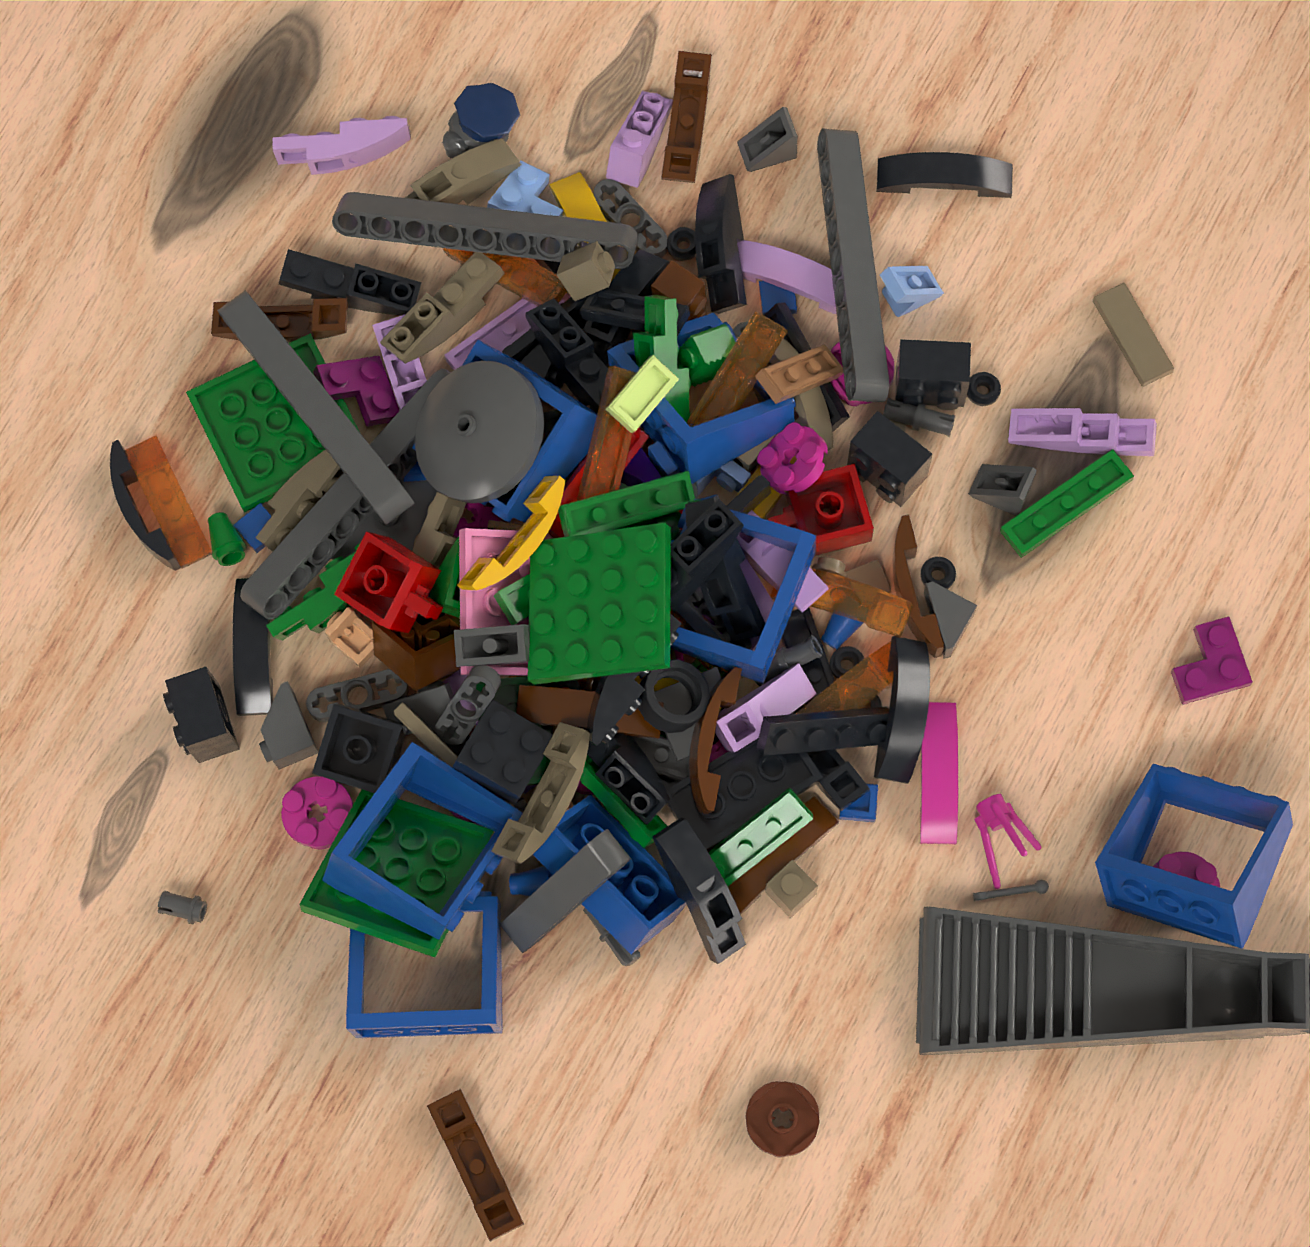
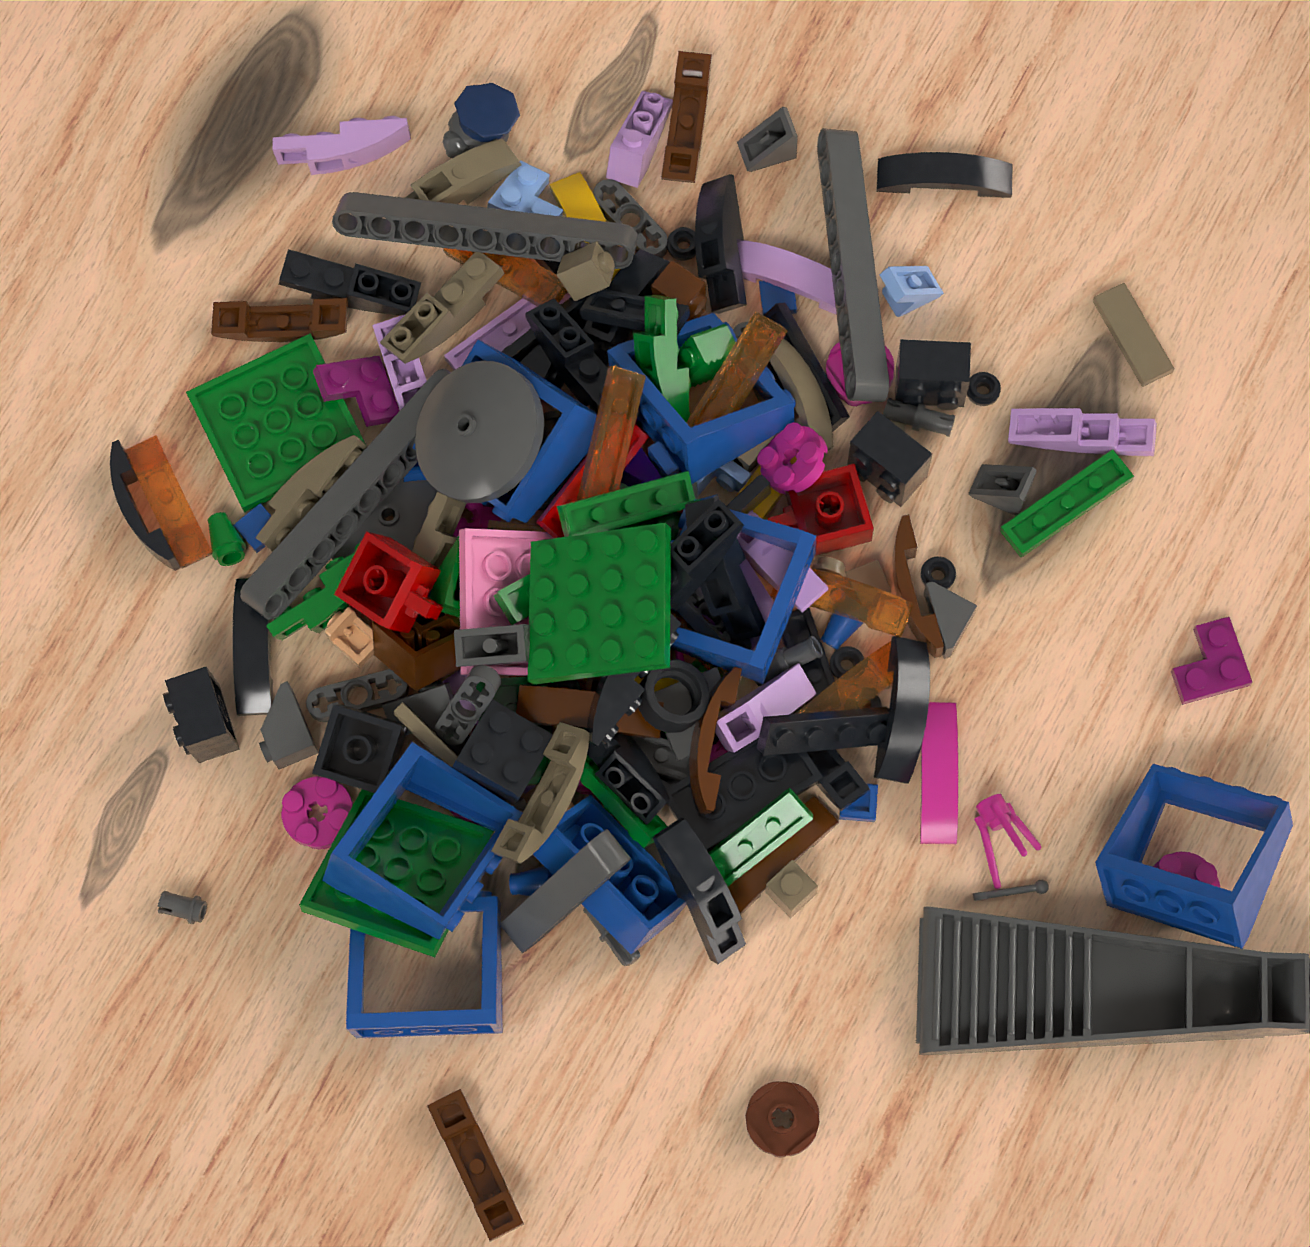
(316, 408): dark grey beam -> none
(544, 504): yellow slope -> none
(642, 394): yellowish green tile -> none
(799, 373): medium nougat tile -> none

